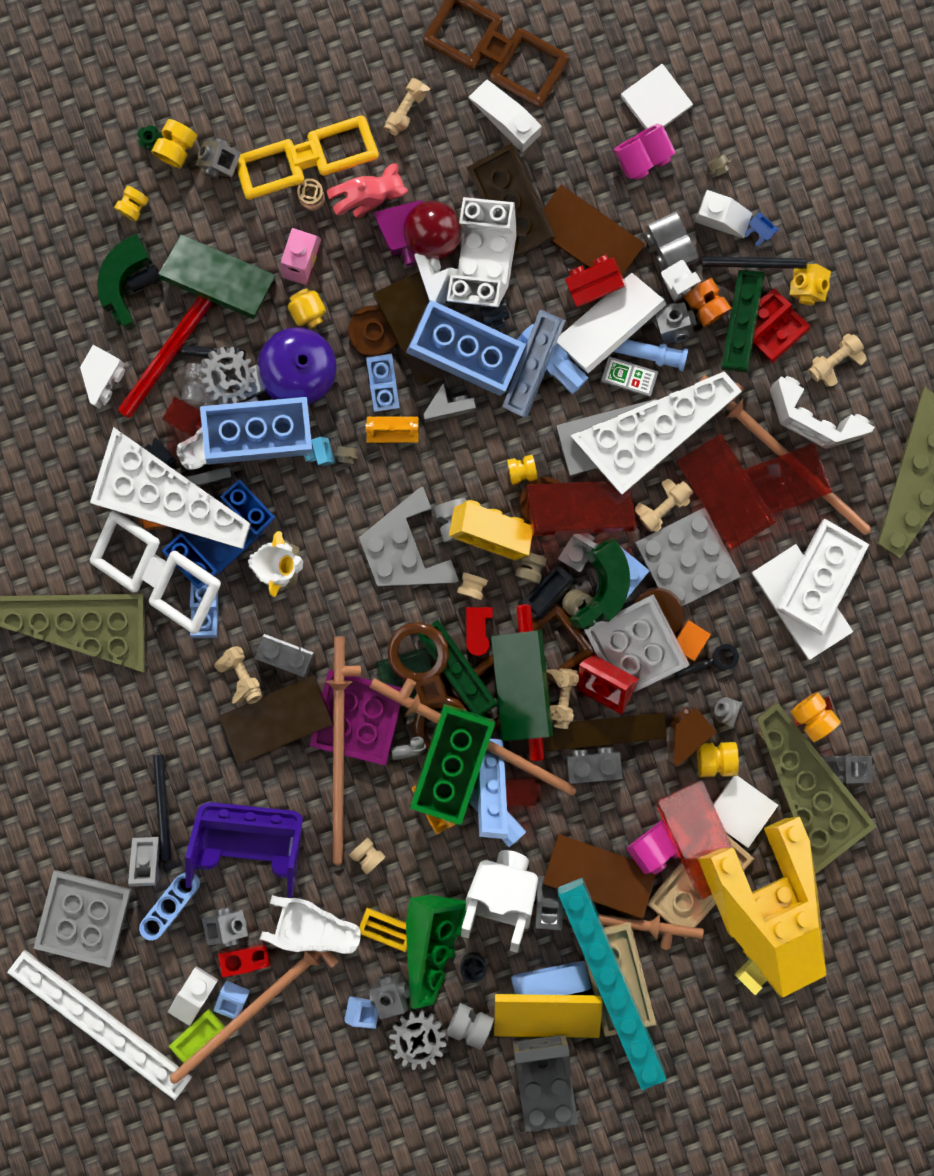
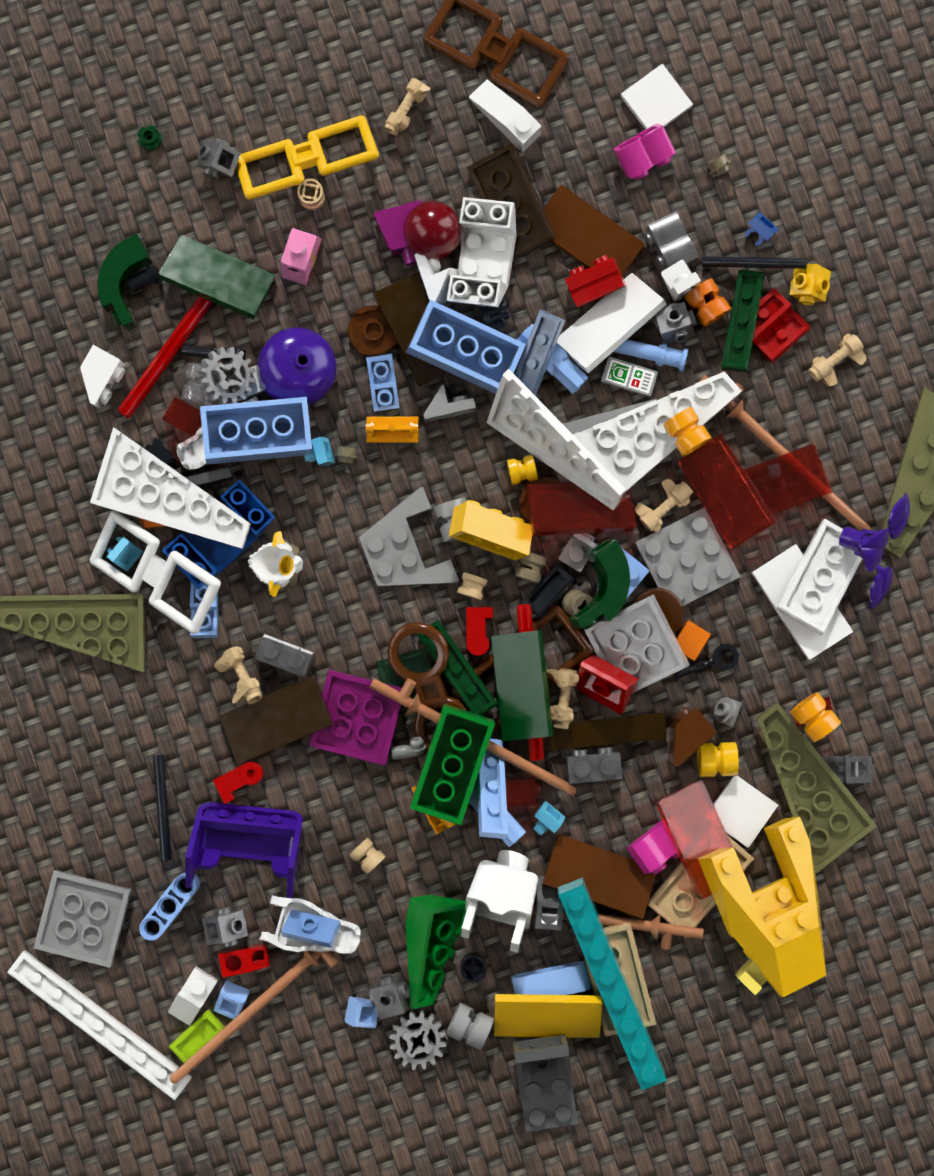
(124, 553): none -> medium azure tile
(131, 203): yellow wheel -> none
(144, 862): light grey slope -> none
(174, 143): yellow wheel -> none
(248, 773): none -> red leg
(306, 308): yellow head -> none
(311, 928): none -> medium blue plate
(339, 686): nougat piece -> none
(365, 921): yellow tile -> none
(368, 192): coral animal -> none
(533, 427): none -> white wing
(548, 818): none -> medium azure tile
(687, 432): none -> light orange wheel
(723, 214): white slope -> none
(785, 396): white slope -> none
(872, 547): none -> dark purple plant

